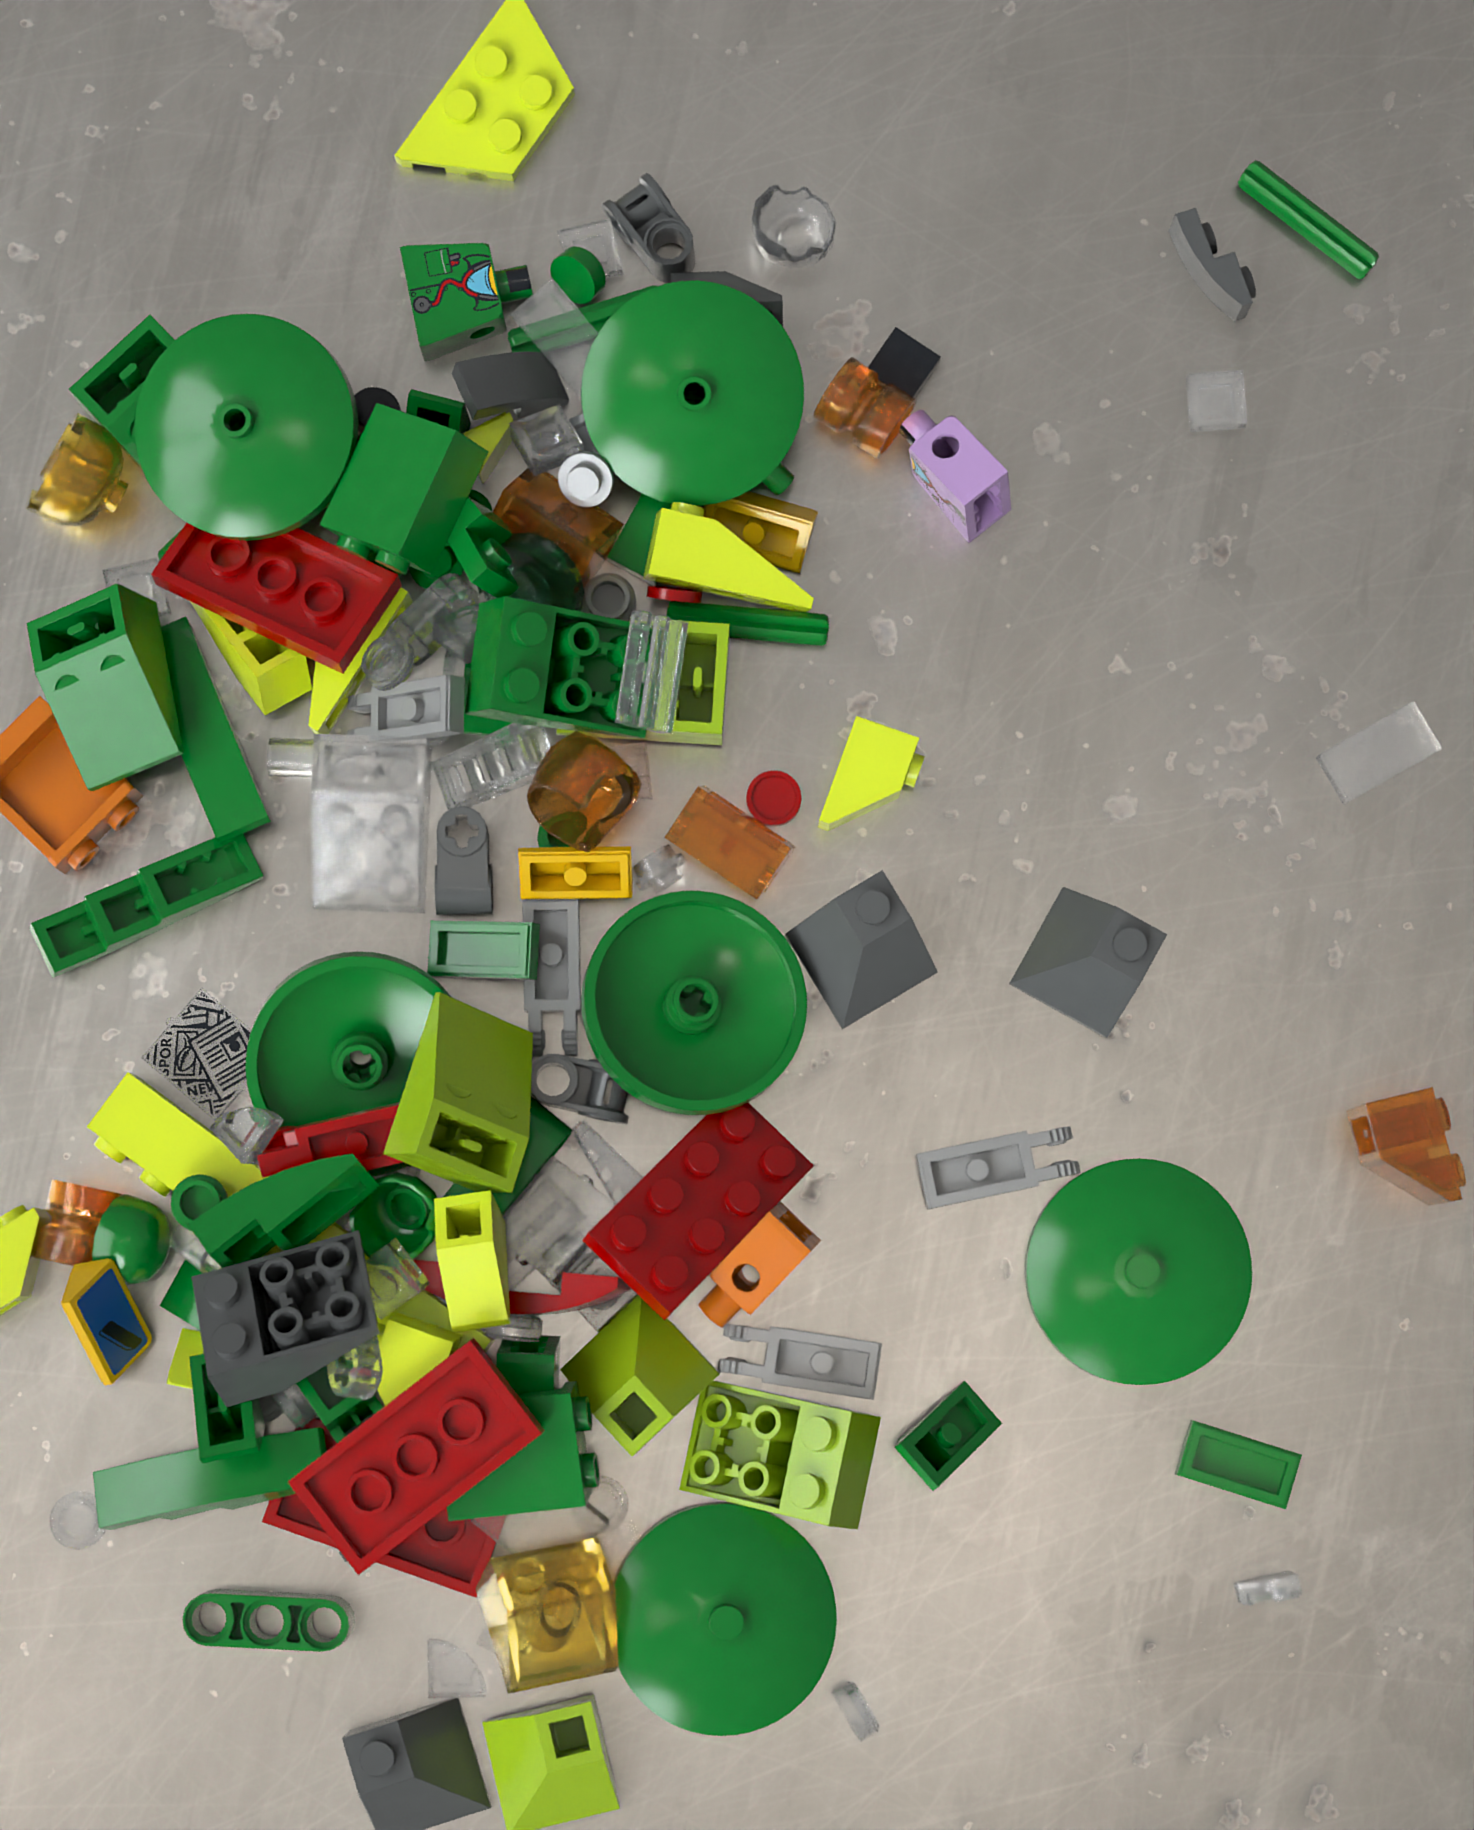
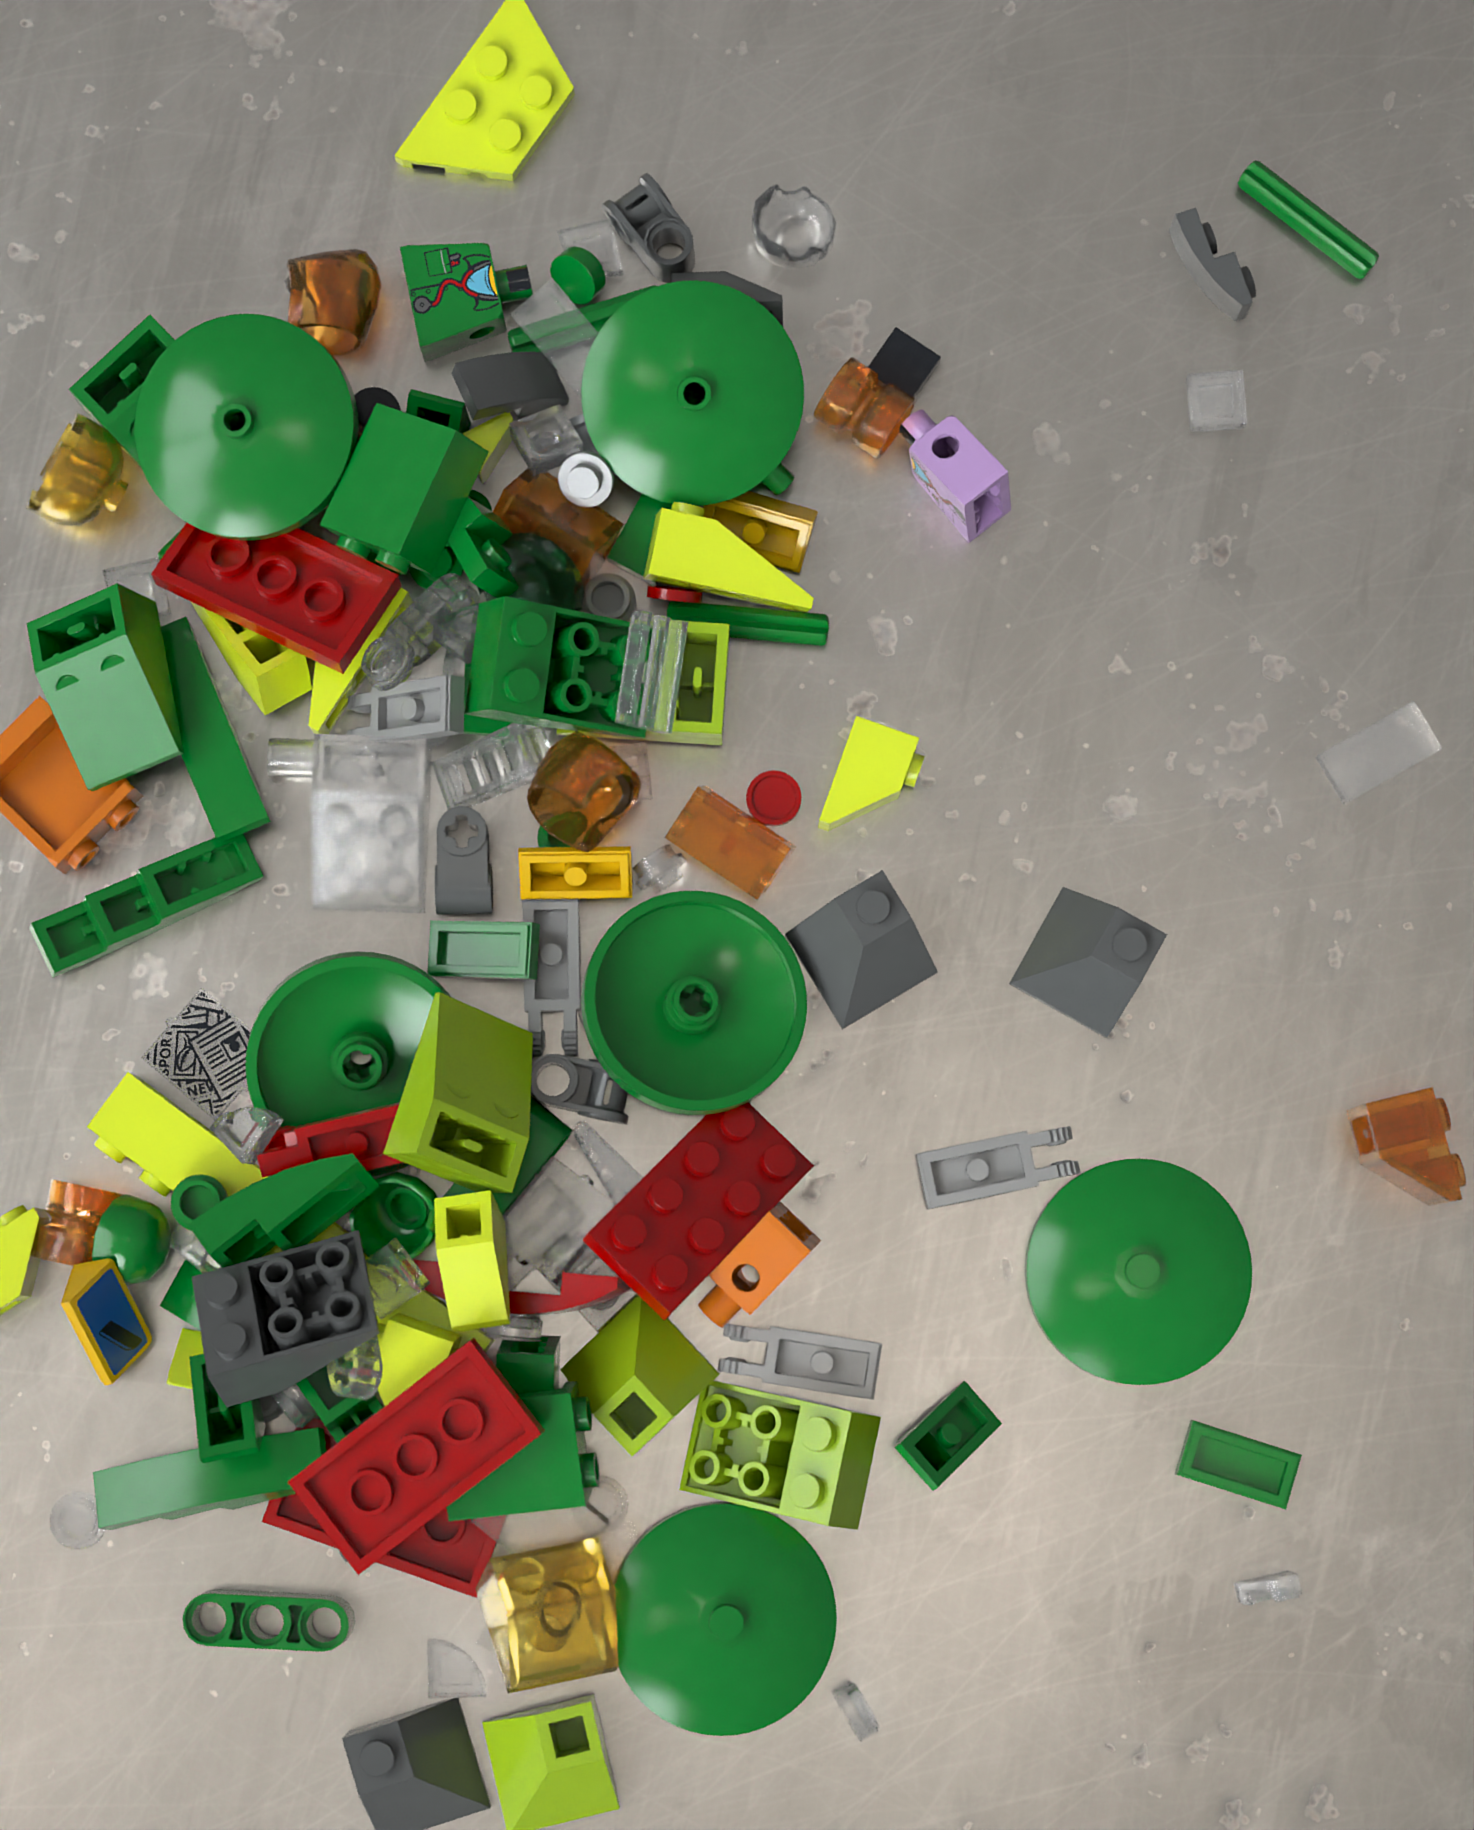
(334, 297): none -> clear orange piece

